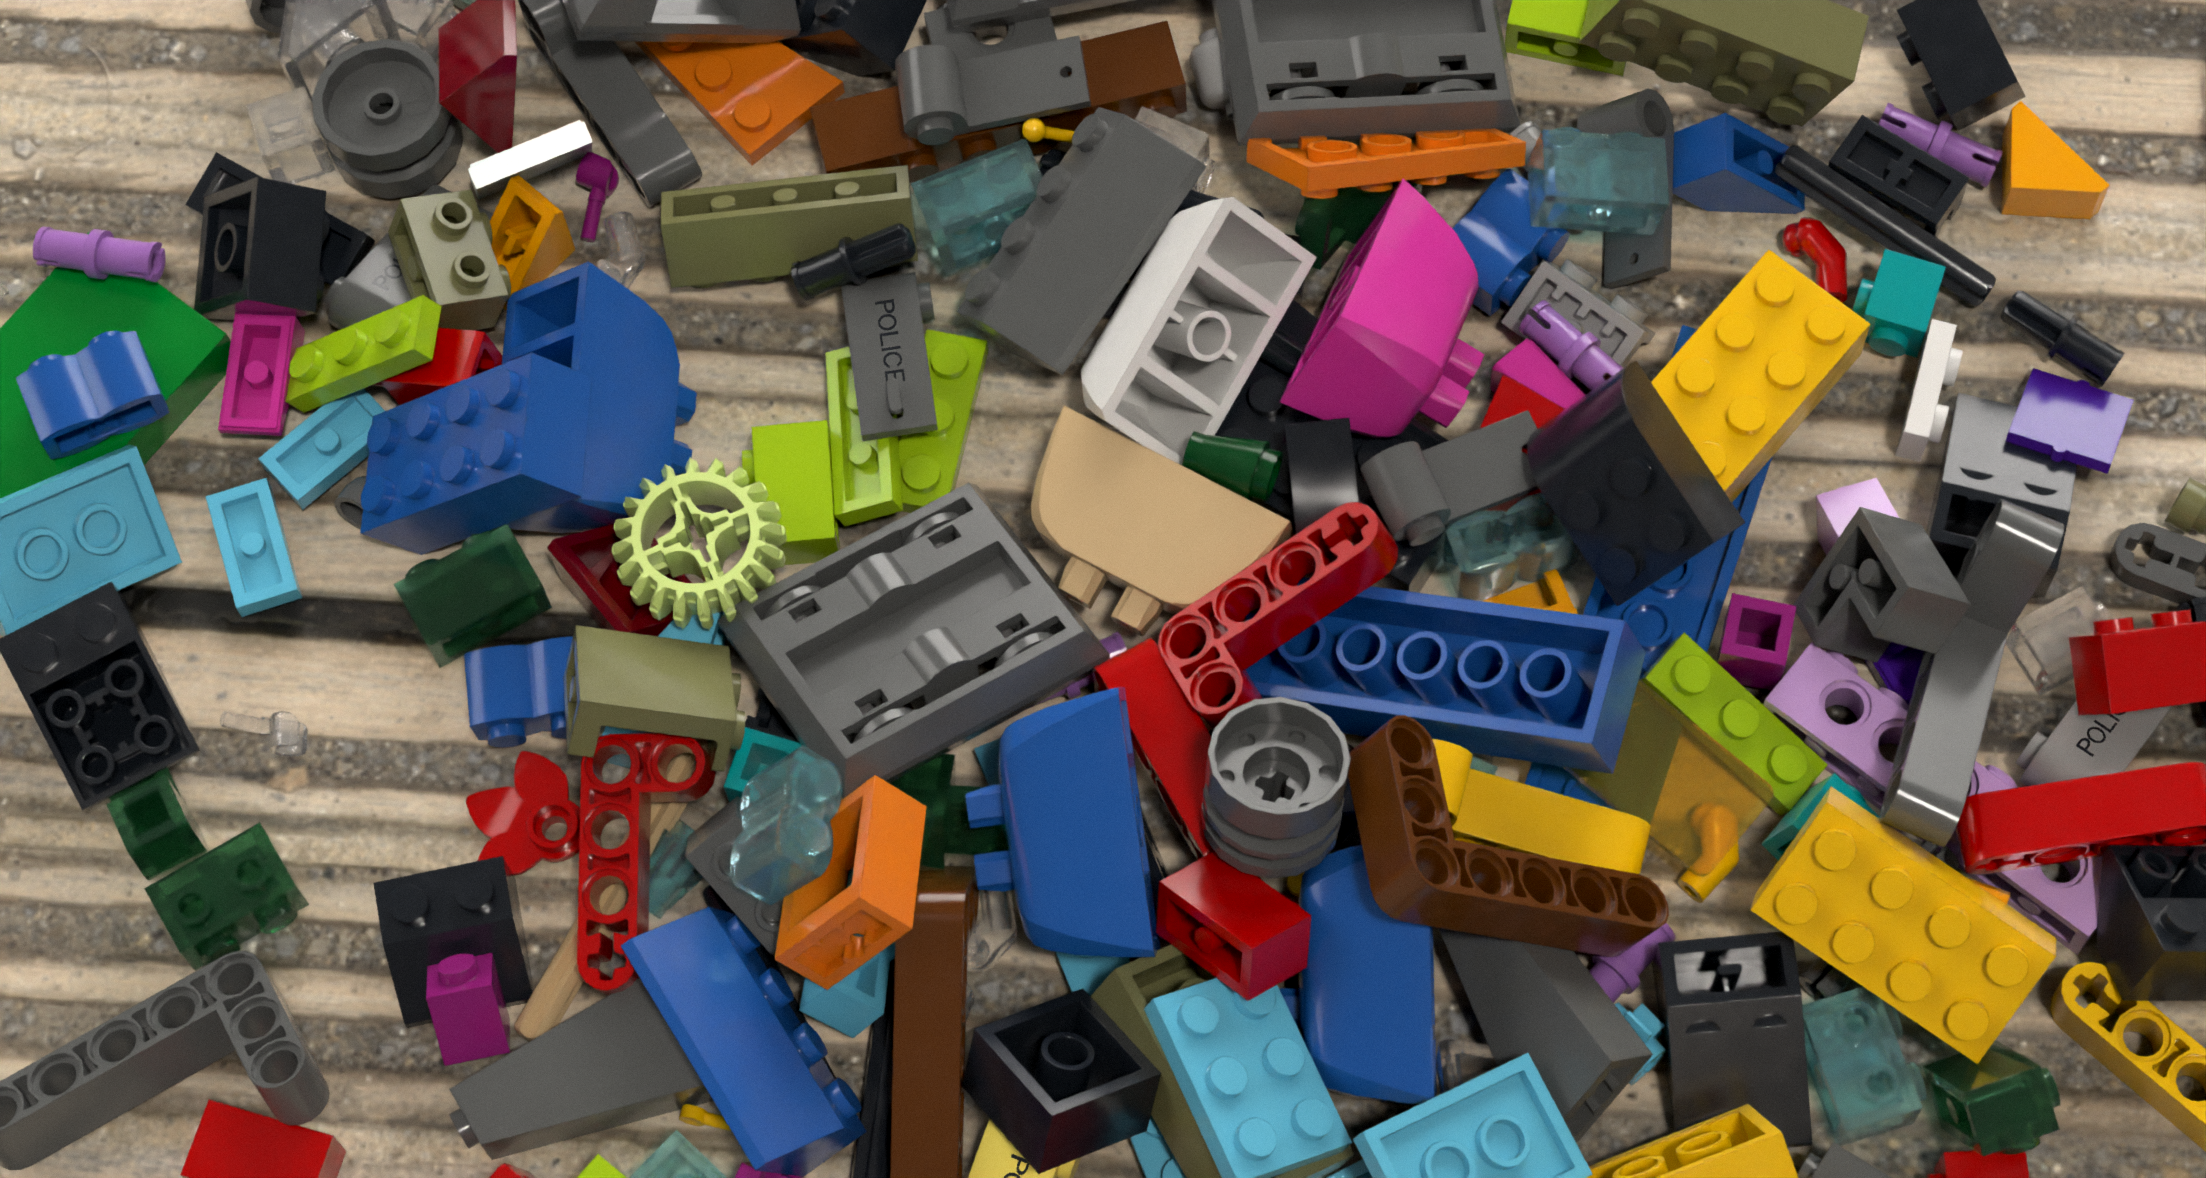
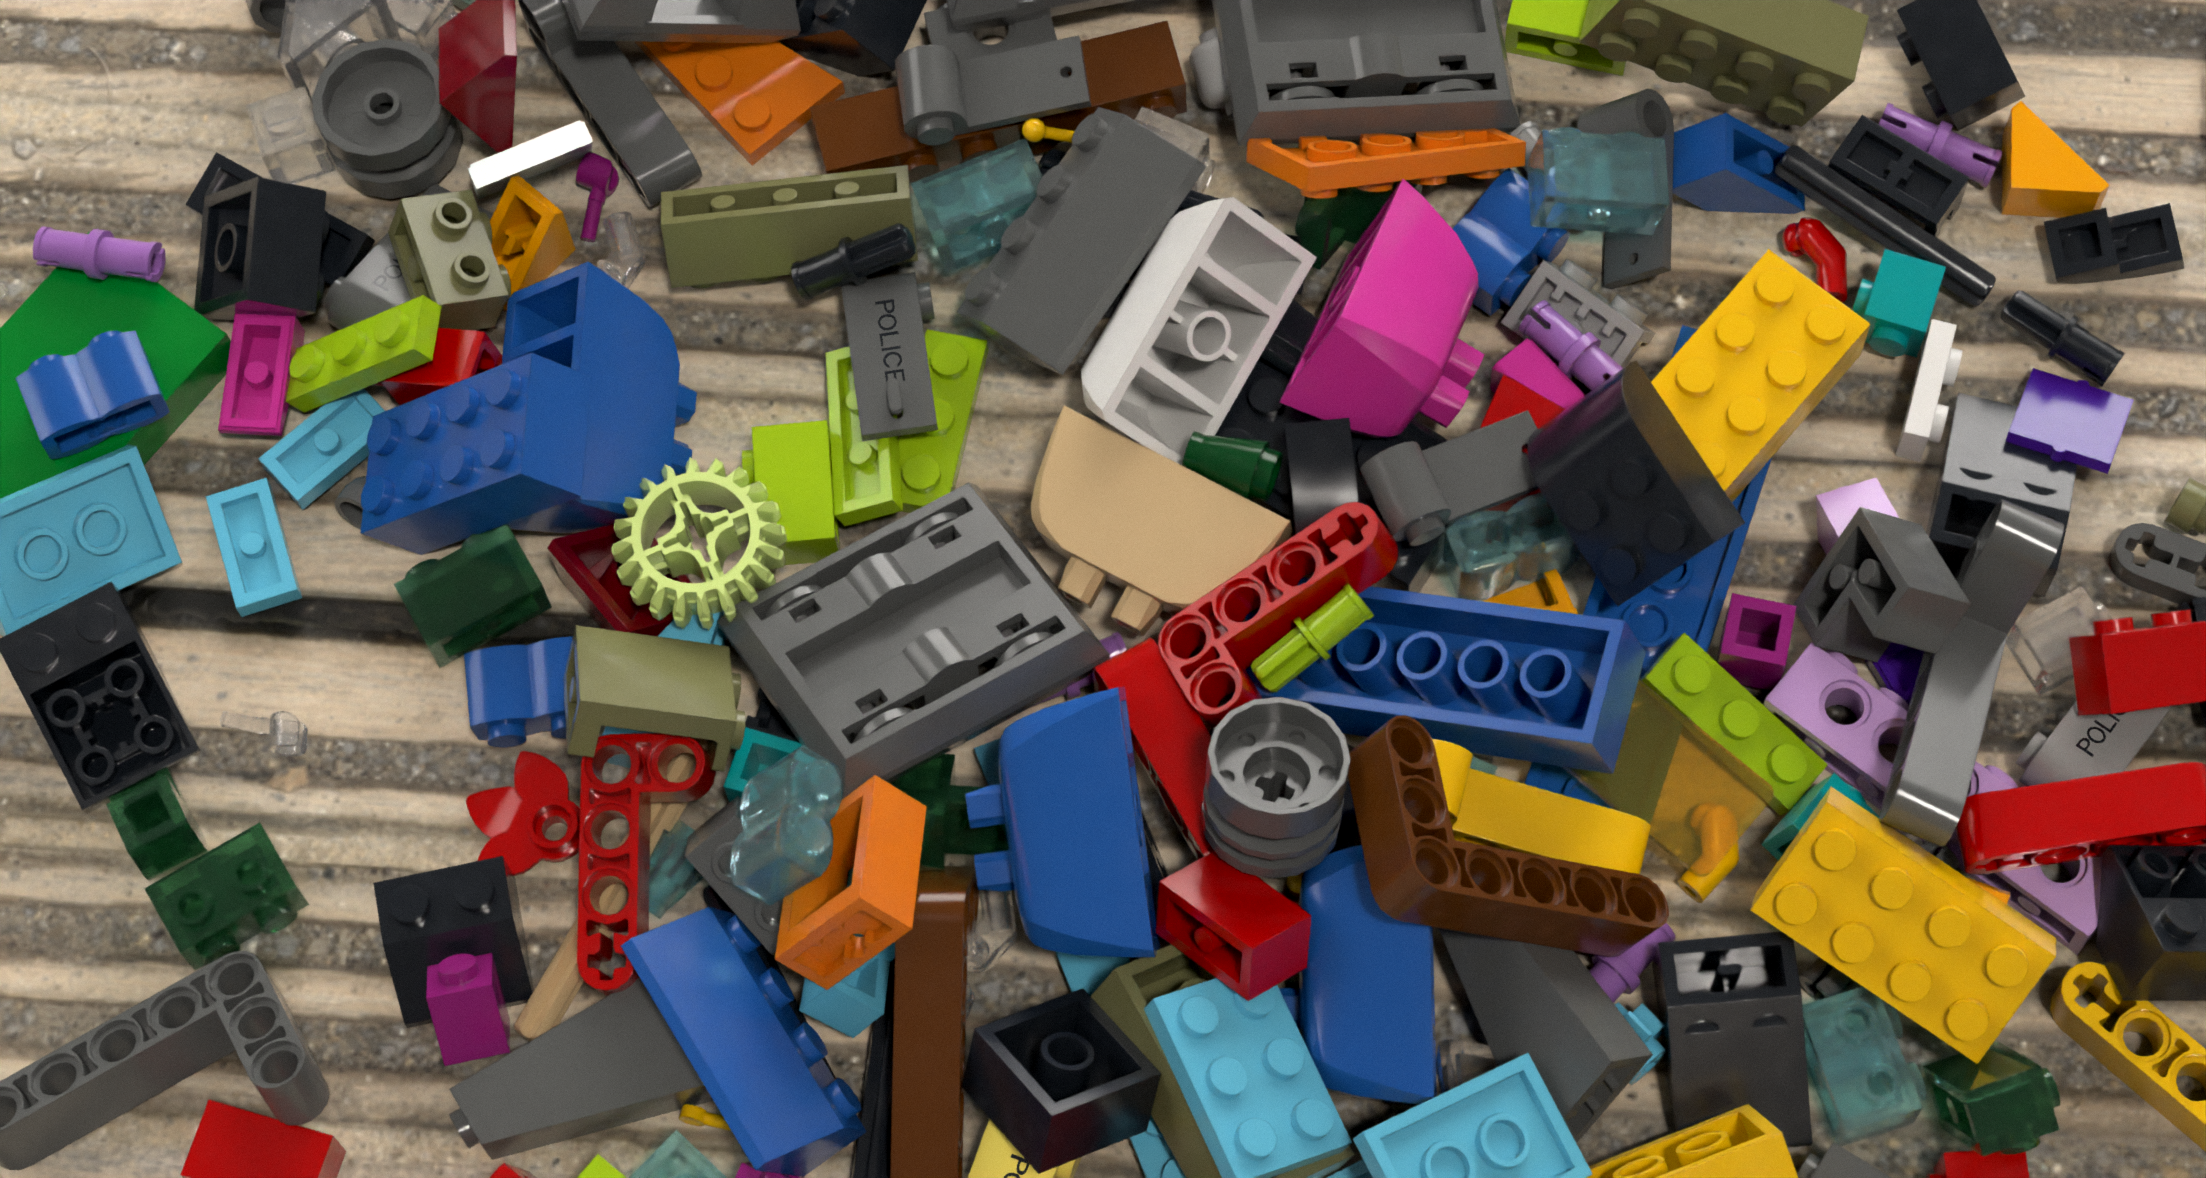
(1311, 639): none -> lime axle
(2114, 247): none -> black slope

